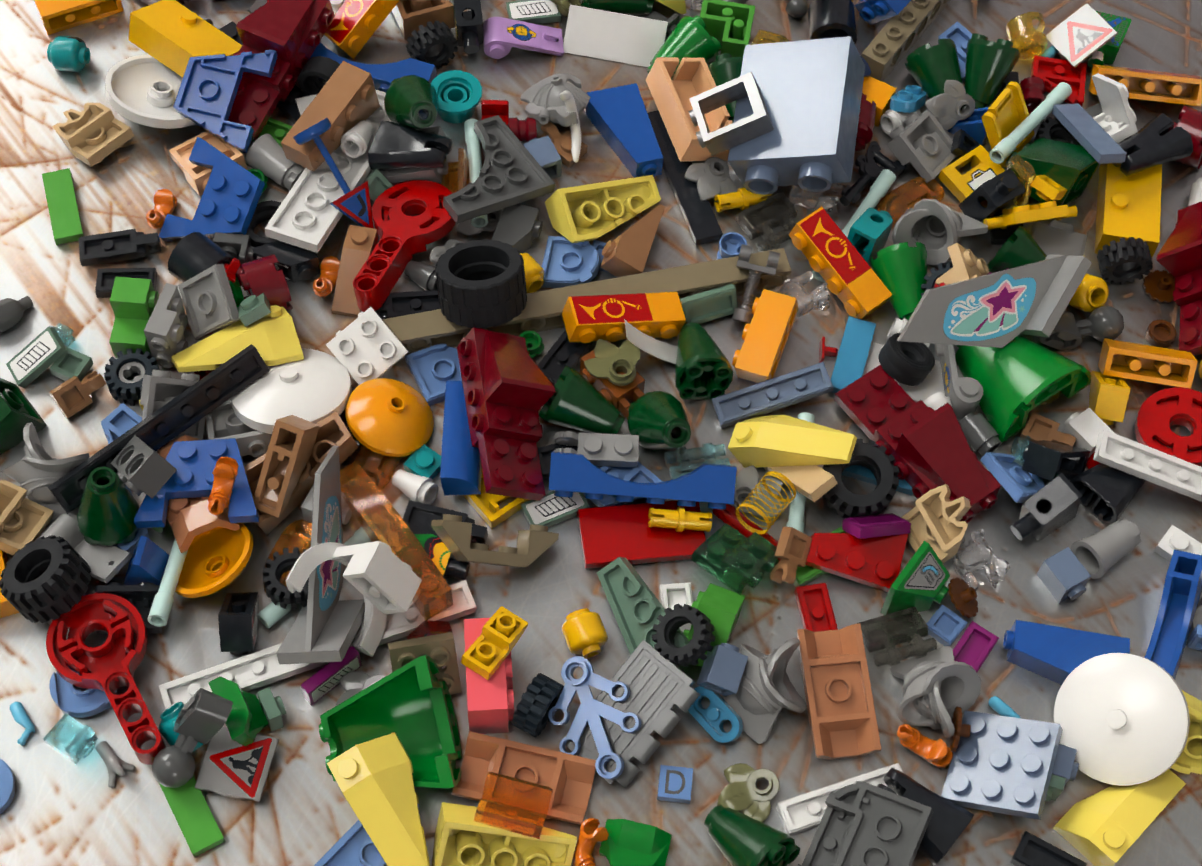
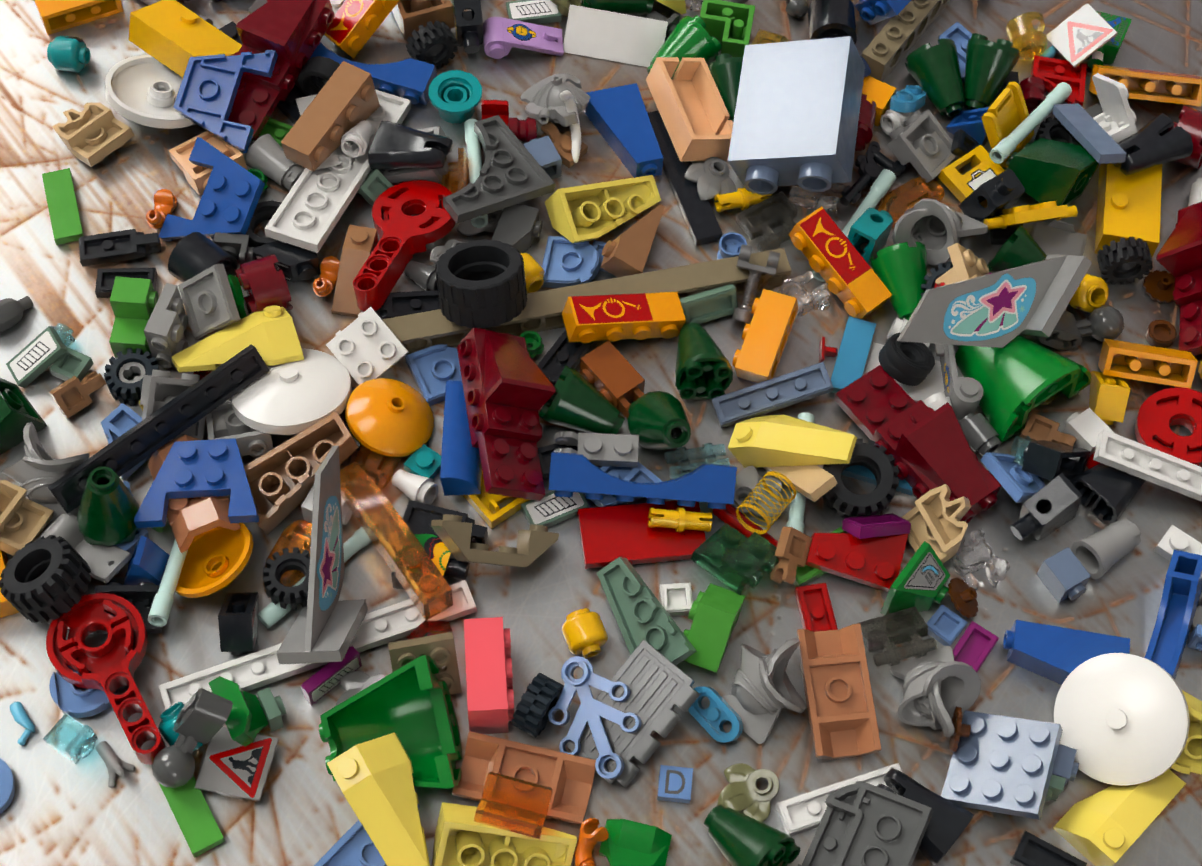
(142, 468): dark grey brick -> none
(223, 482): orange piece -> none
(232, 268): red piece -> none
(253, 309): sand green plate -> none
(284, 463): medium nougat slope -> none
(355, 202): blue piece -> none
(374, 572): white piece -> none
(411, 102): dark green cone -> none
(494, 643): yellow slope -> none
(611, 359): olive plate -> none
(651, 345): white sticker -> none
(698, 644): black tyre -> none
(723, 669): sand blue brick -> none
(739, 131): flat silver window -> none
(932, 750): orange piece -> none
(948, 104): light grey plate -> none
(1001, 707): medium azure piece -> none
(1026, 175): clear yellow plate -> none
(1048, 188): yellow plate -> none

